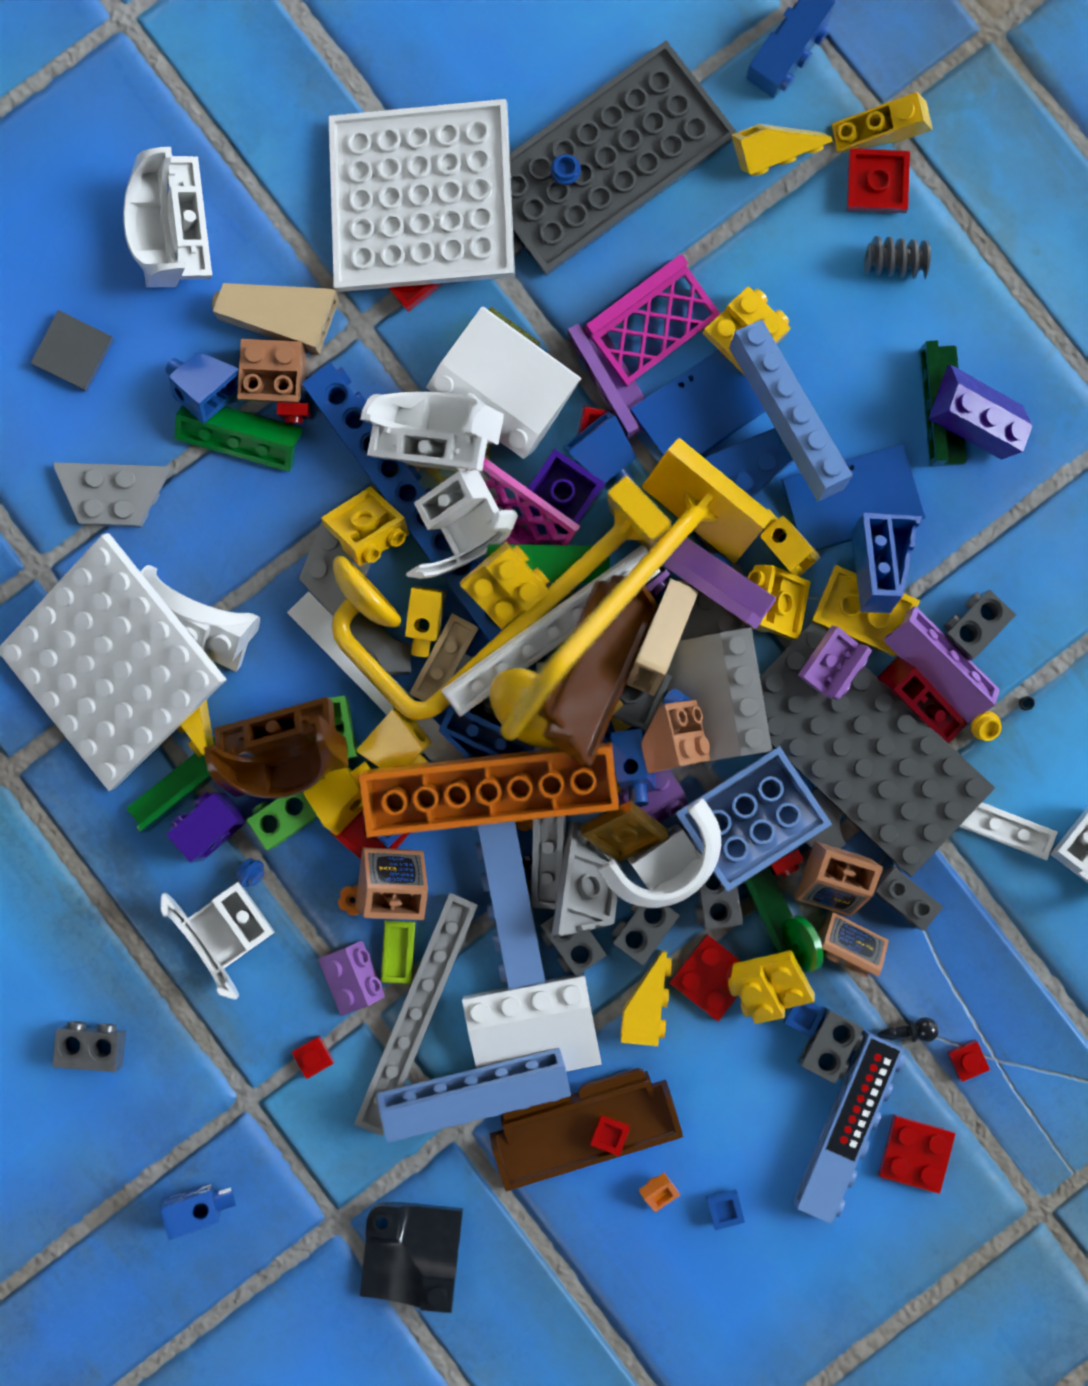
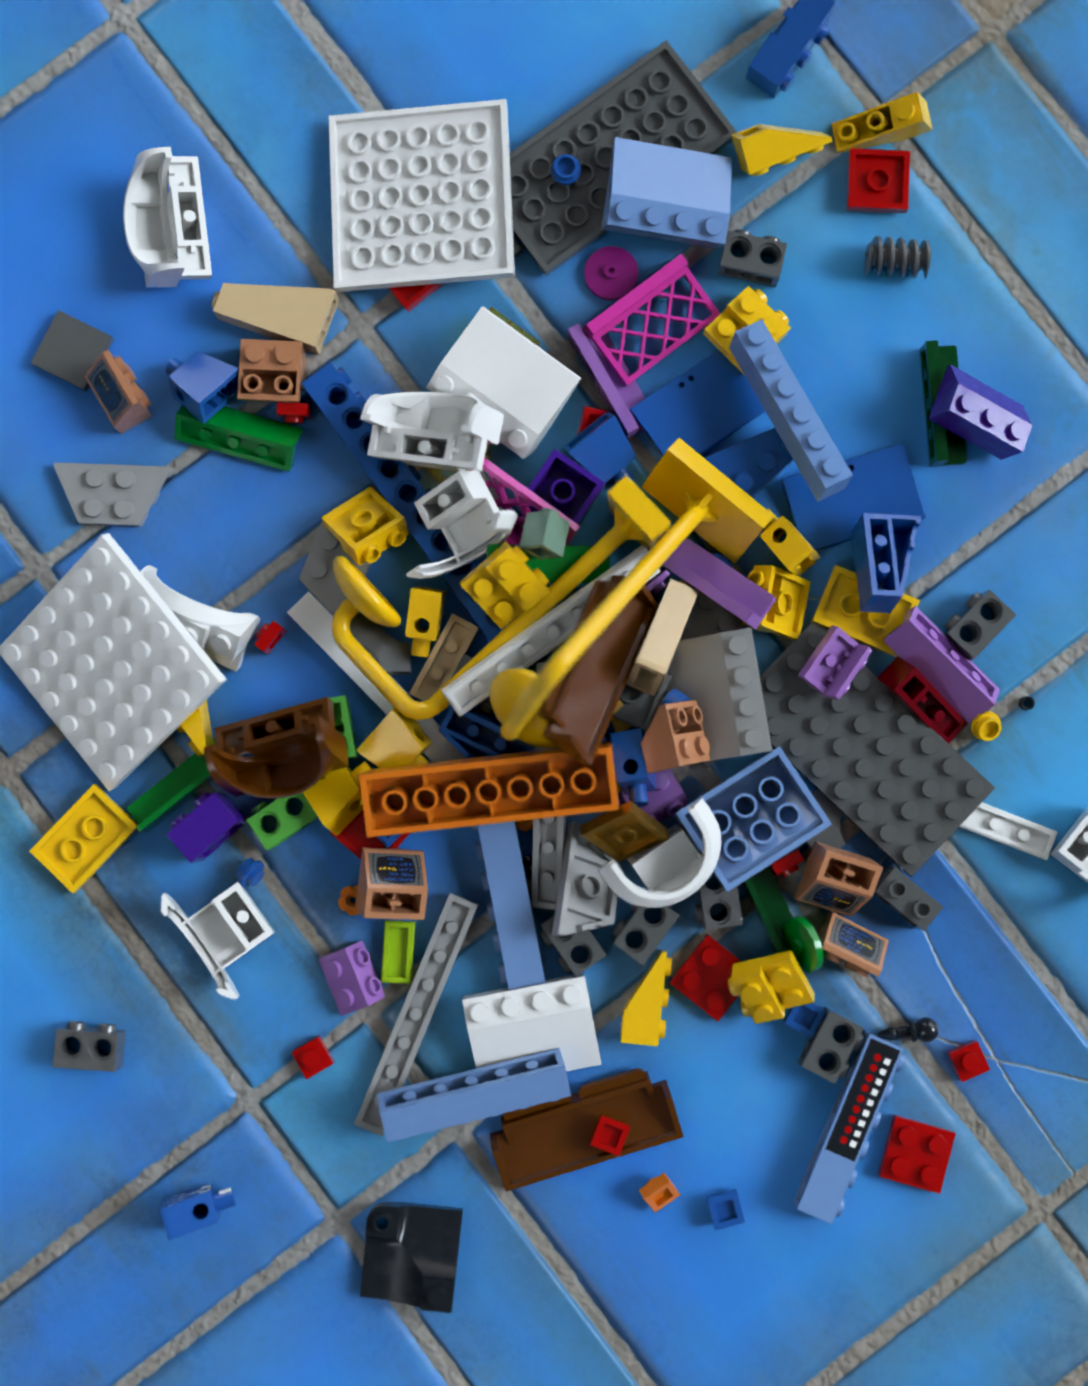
(84, 838): none -> yellow plate
(117, 393): none -> nougat slope
(269, 636): none -> red plate
(544, 534): none -> sand green brick
(611, 273): none -> magenta piece
(668, 194): none -> medium blue slope
(750, 266): none -> dark grey brick

